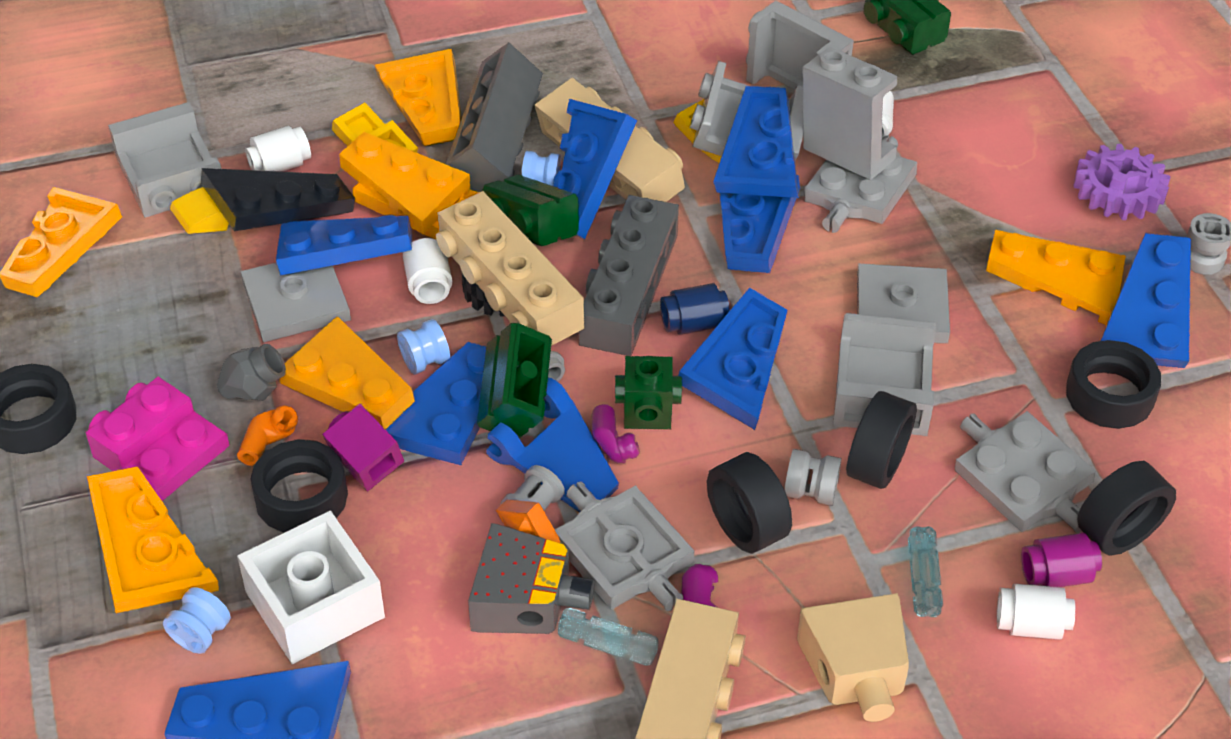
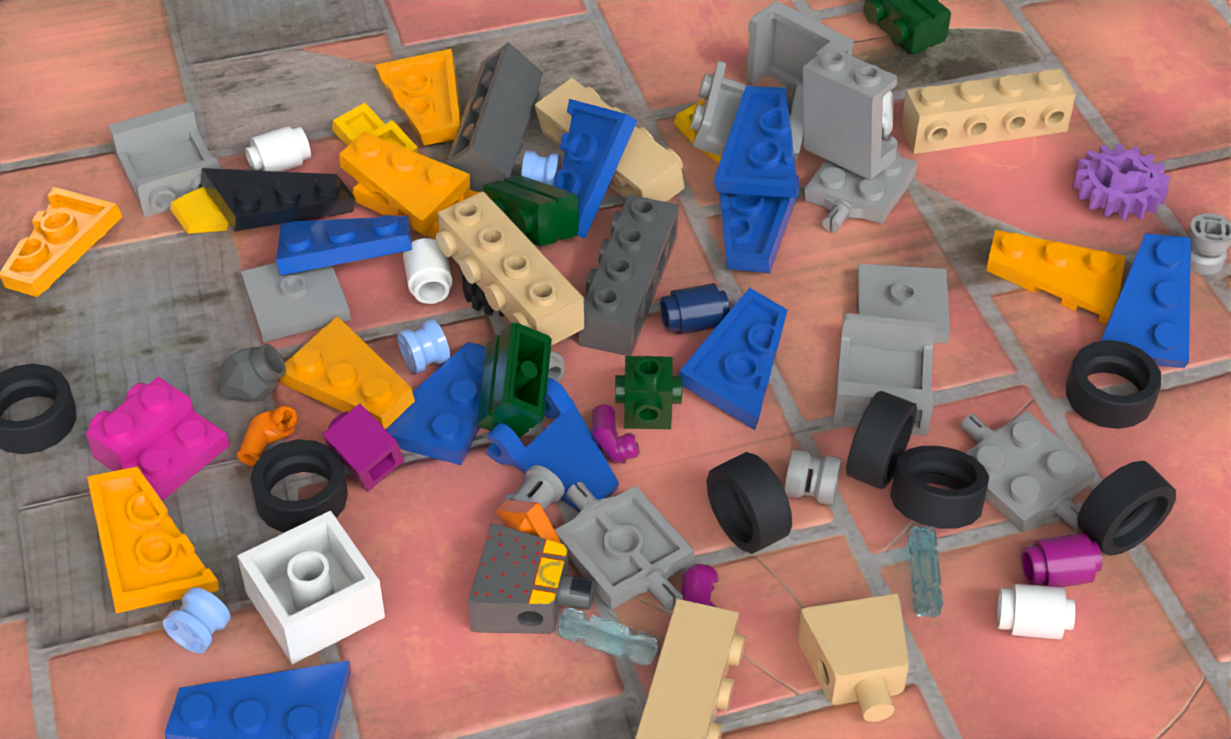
(935, 505): none -> black tyre
(987, 110): none -> tan brick

